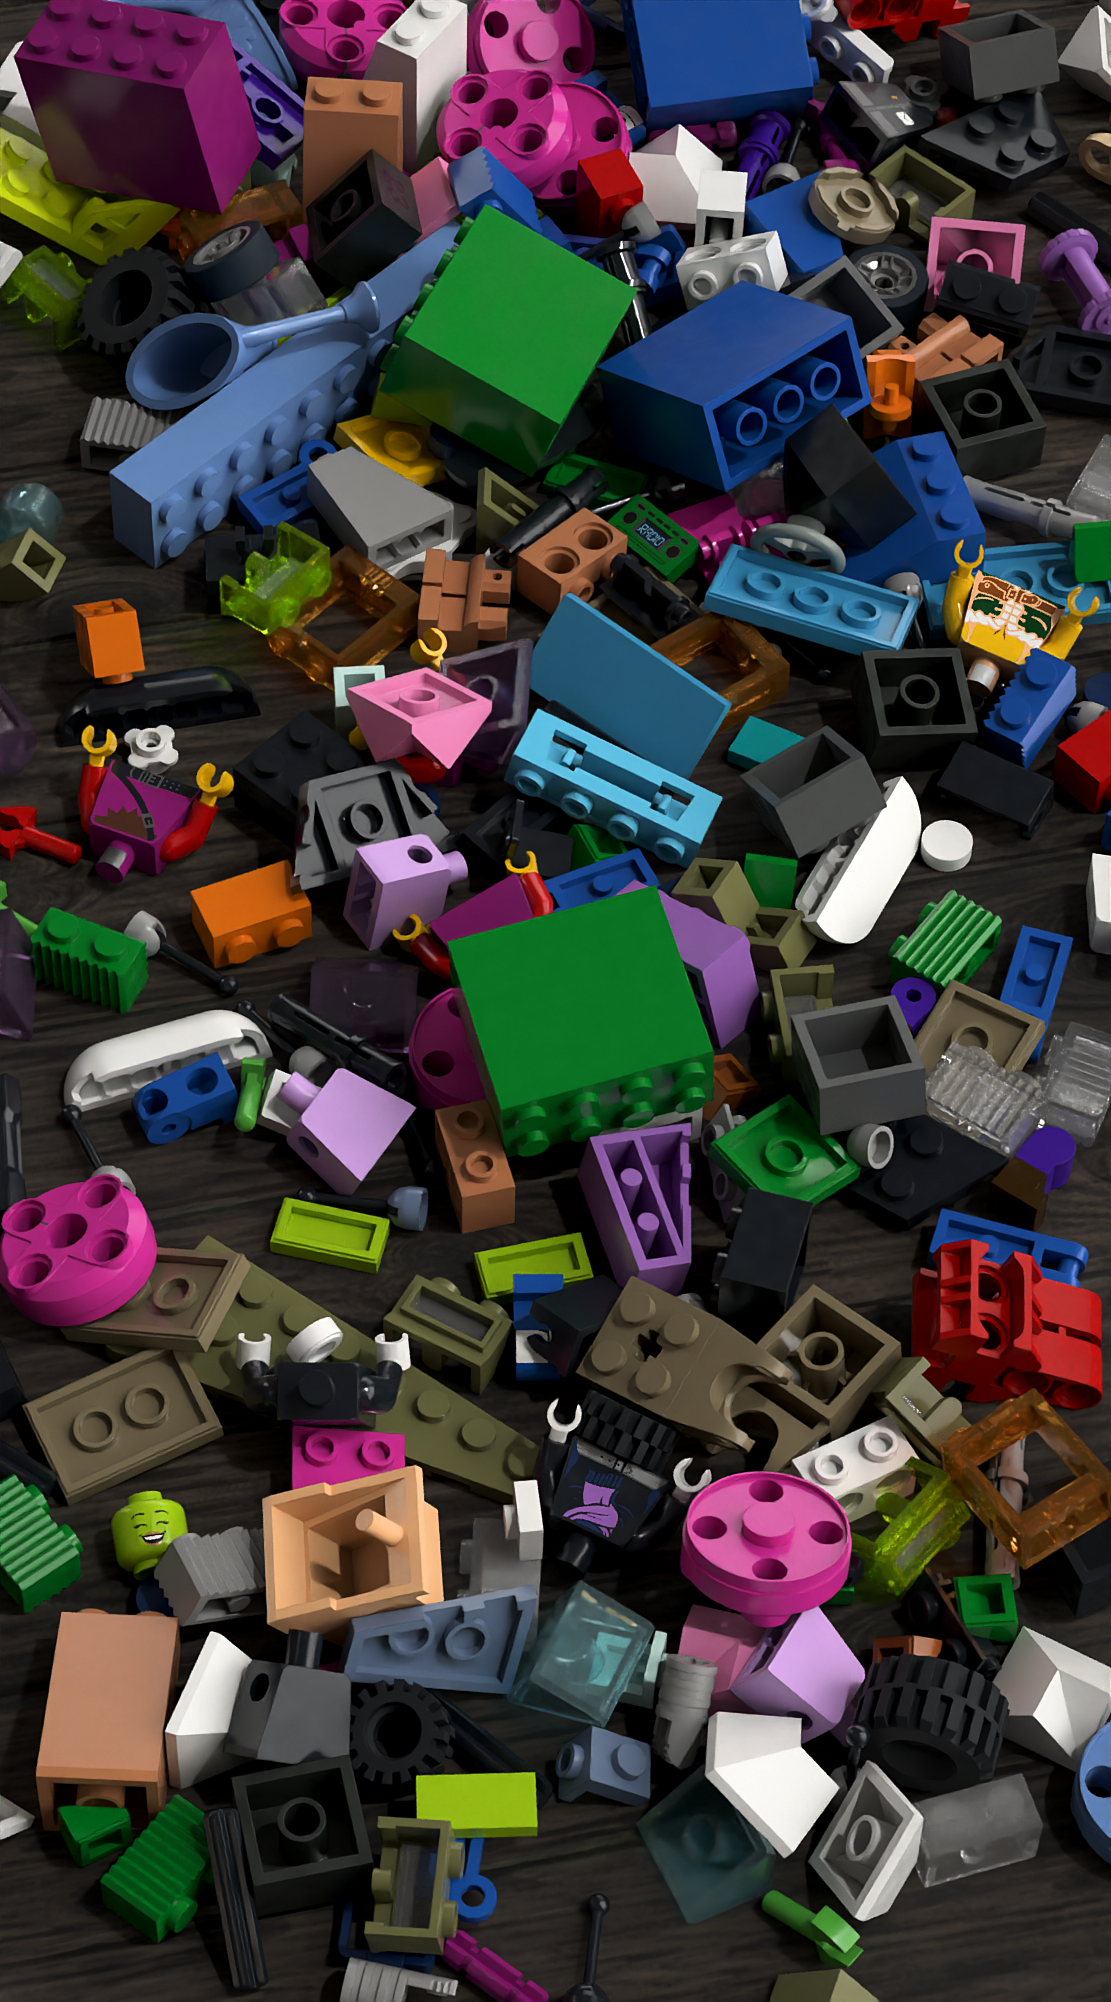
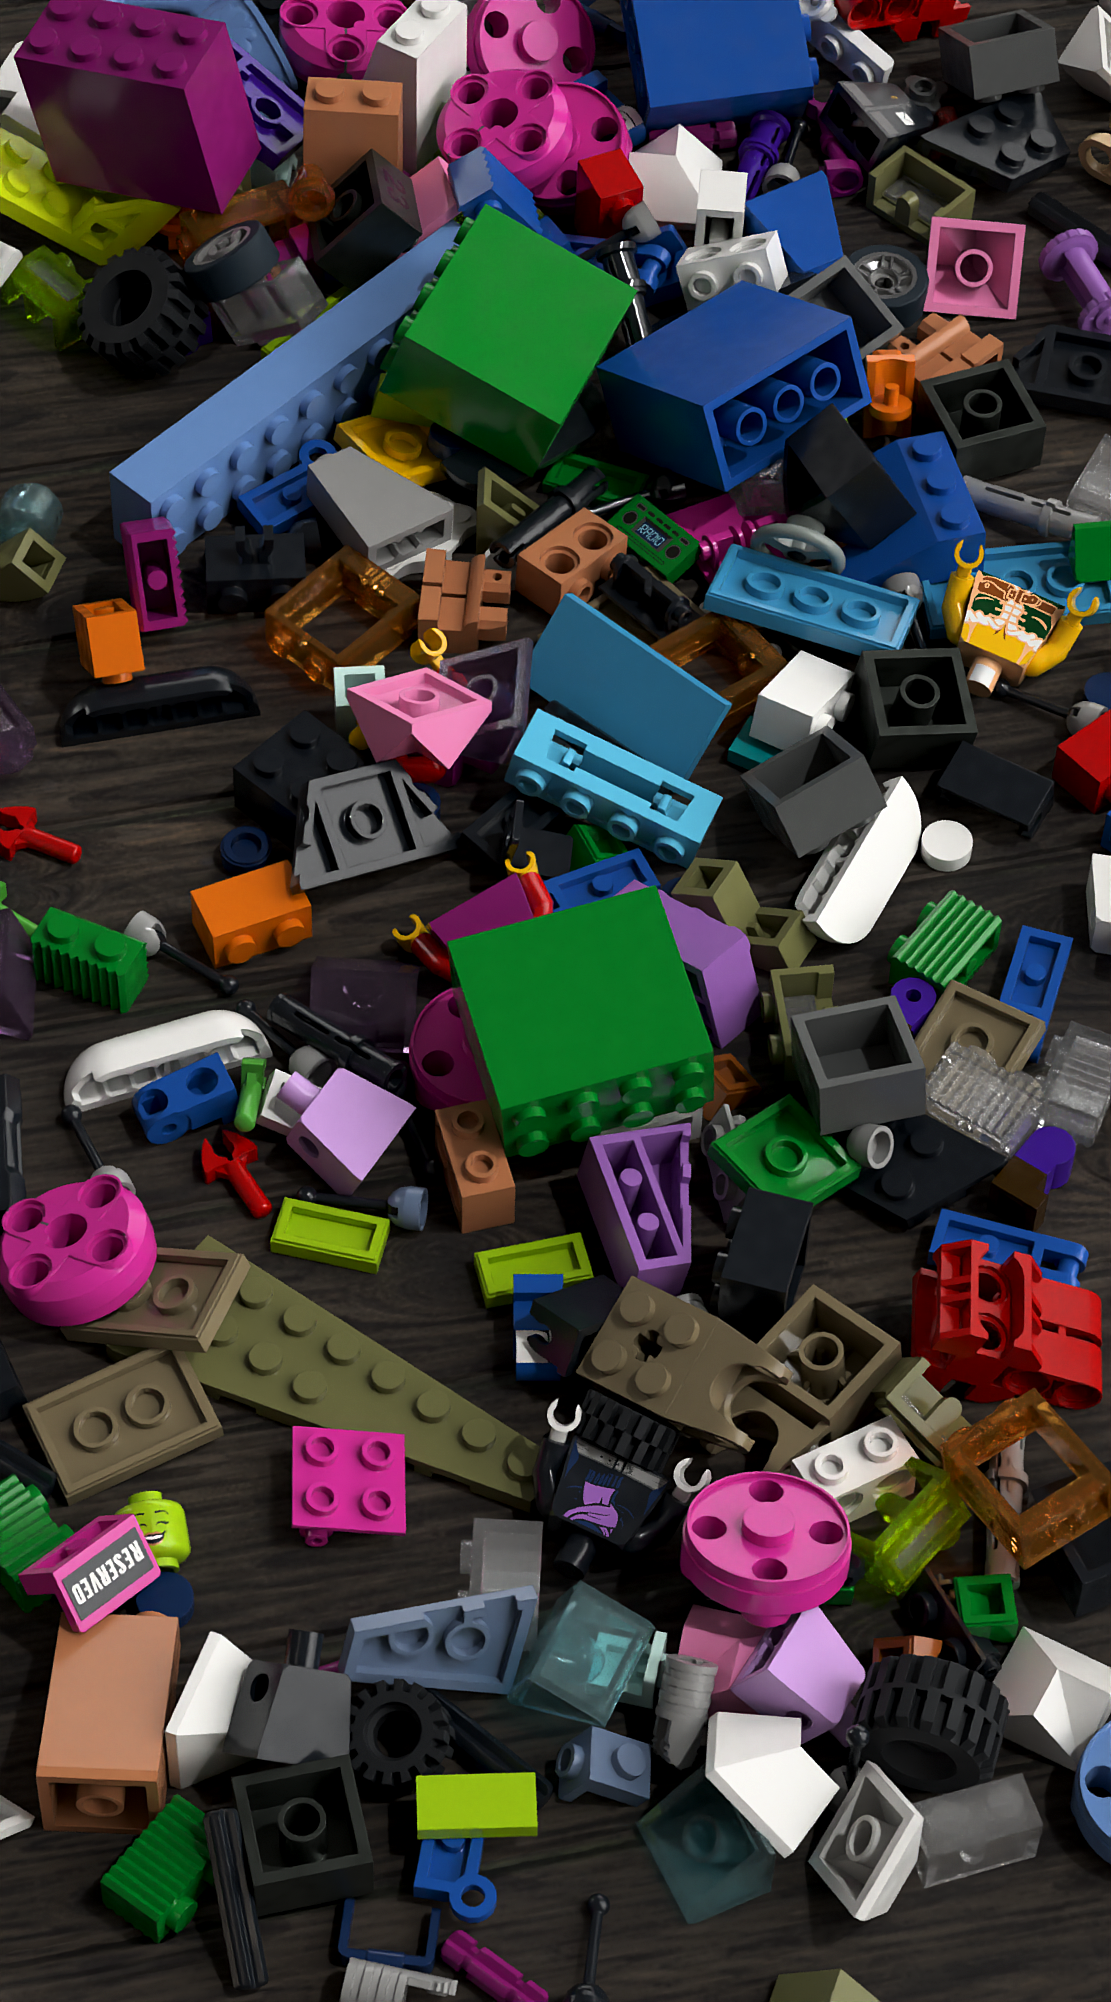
(94, 1569): none -> panel
(94, 1831): green slope -> none
(119, 430): light grey brick -> none
(142, 816): torso -> none
(152, 759): white plate -> none
(153, 573): none -> magenta brick
(205, 352): medium blue piece -> none
(214, 1576): light grey brick -> none
(236, 1171): none -> red bar
(245, 850): none -> dark blue tile
(278, 585): clear neon green window -> none
(311, 194): none -> clear orange cone
(315, 1341): white tile -> none
(321, 1392): black torso -> none
(350, 1552): light nougat piece -> none
(396, 881): lavender torso -> none
(415, 1886): olive window -> none
(452, 1328): olive window -> none
(524, 1520): white plate -> none
(771, 879): green slope -> none
(802, 701): none -> white brick
(827, 1929): bright green bar -> none
(853, 206): dark tan tile -> none
(987, 301): black brick -> none
(1030, 708): blue brick -> none

